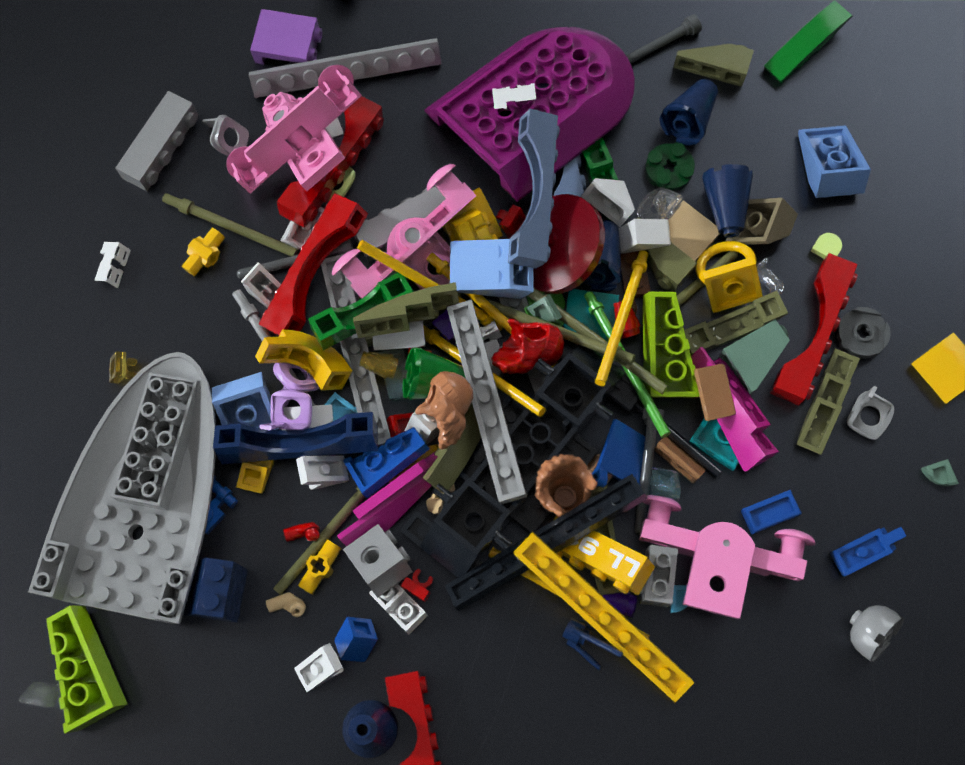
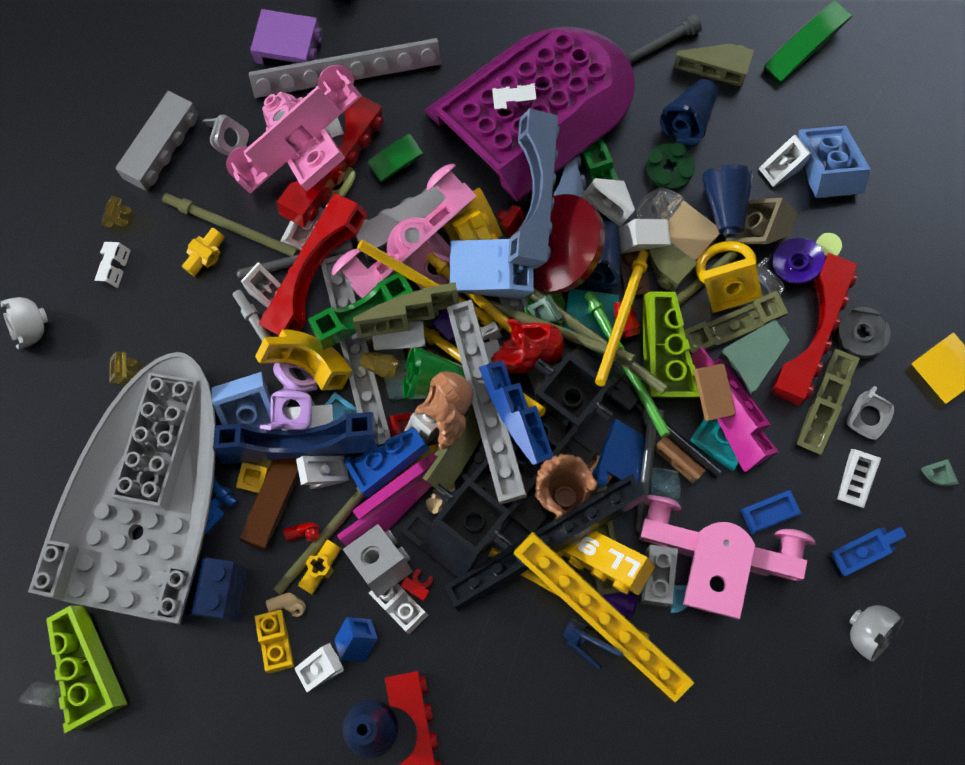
(24, 321): none -> white cylinder
(112, 212): none -> clear yellow tile
(270, 503): none -> reddish brown slope
(274, 641): none -> yellow slope
(395, 157): none -> green slope
(520, 420): none -> blue slope
(785, 161): none -> white slope
(798, 251): none -> dark purple dish
(873, 463): none -> white slope

